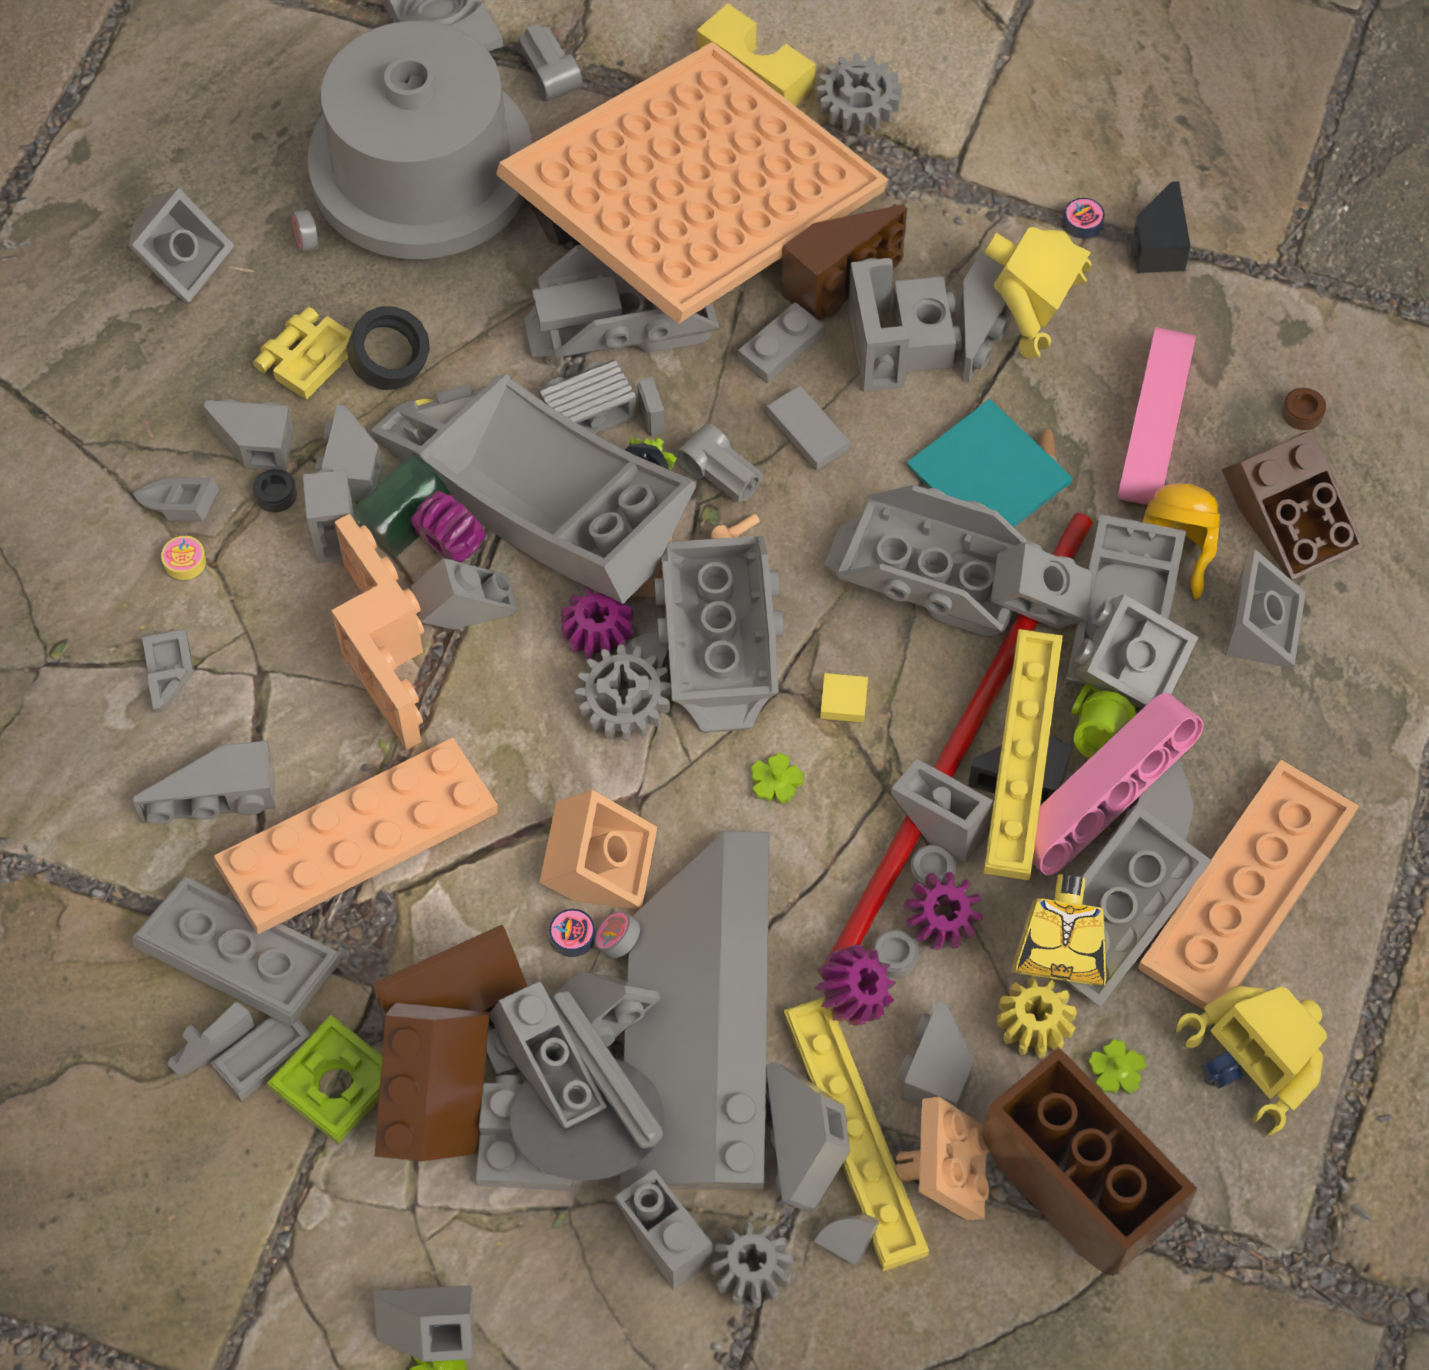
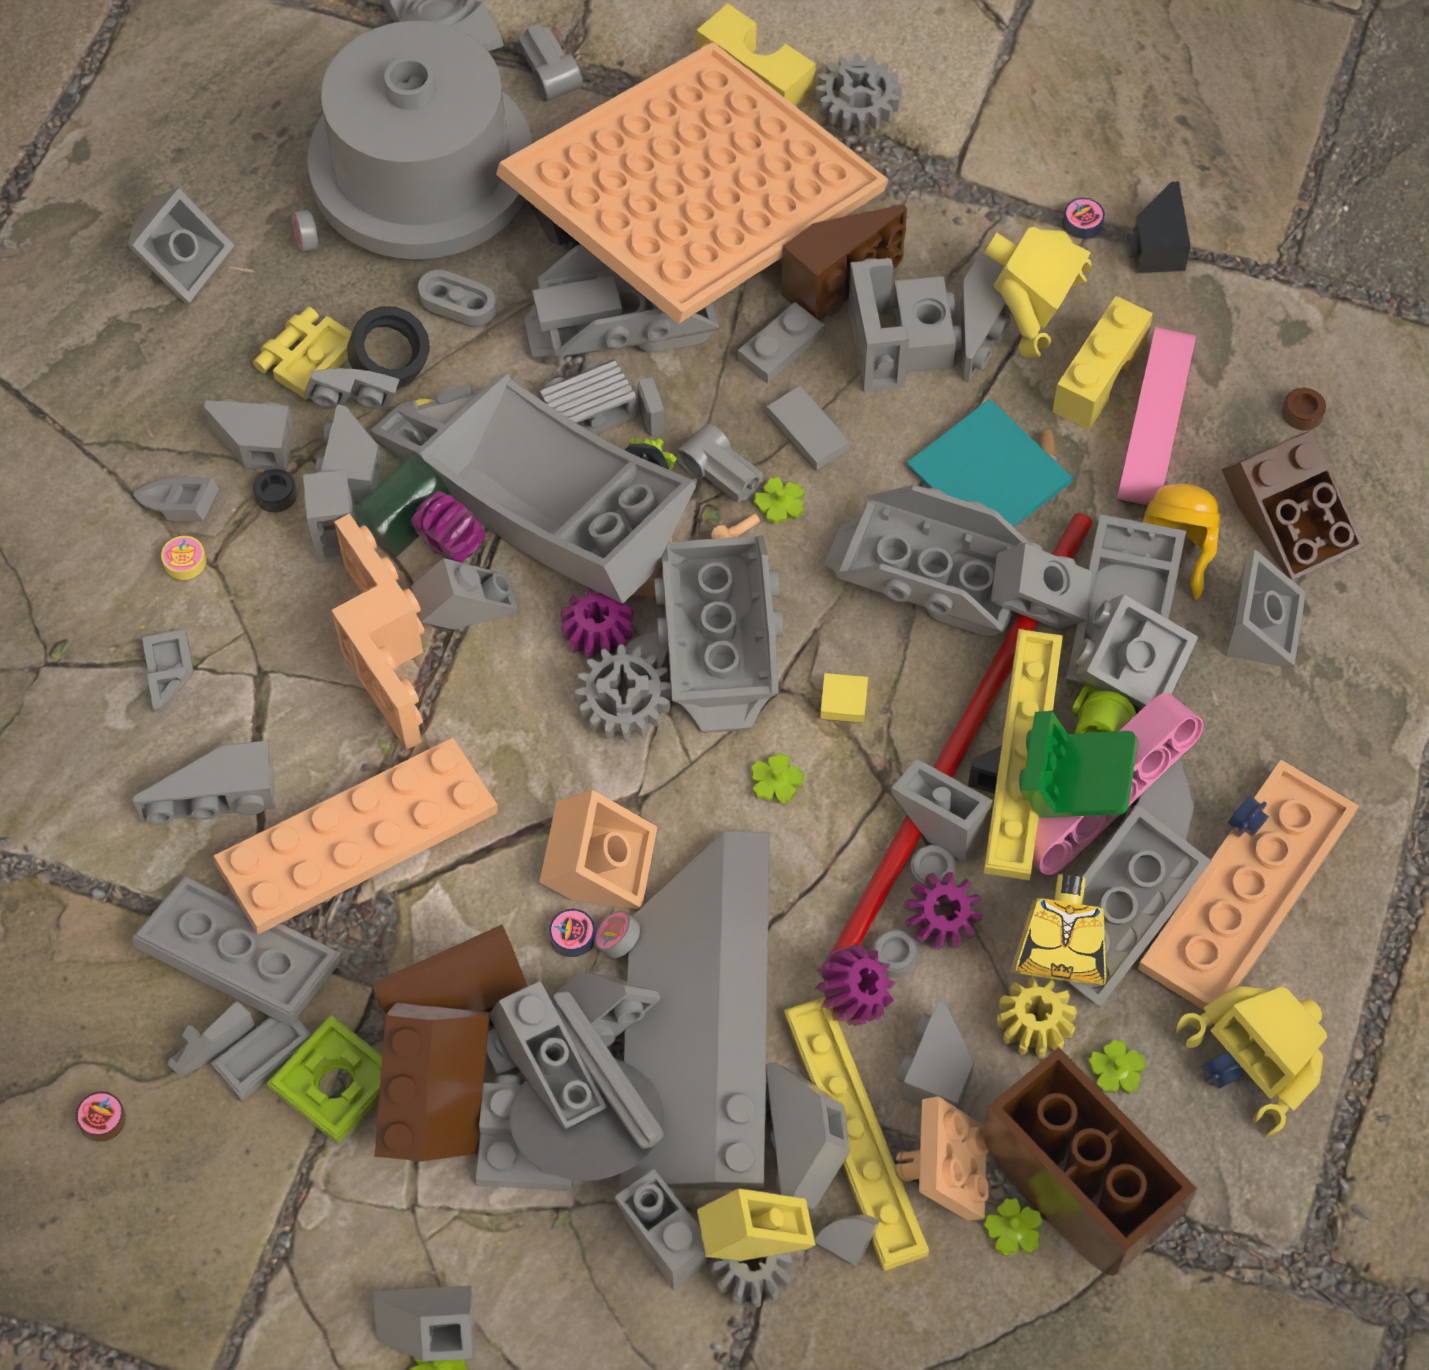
(100, 1116): none -> tile
(334, 387): none -> light grey slope
(459, 298): none -> light grey plate
(754, 1225): none -> light yellow slope
(780, 501): none -> lime plant
(1013, 1228): none -> lime plant
(1077, 771): none -> green bracket
(1111, 346): none -> light yellow arch
(1249, 817): none -> dark blue plate

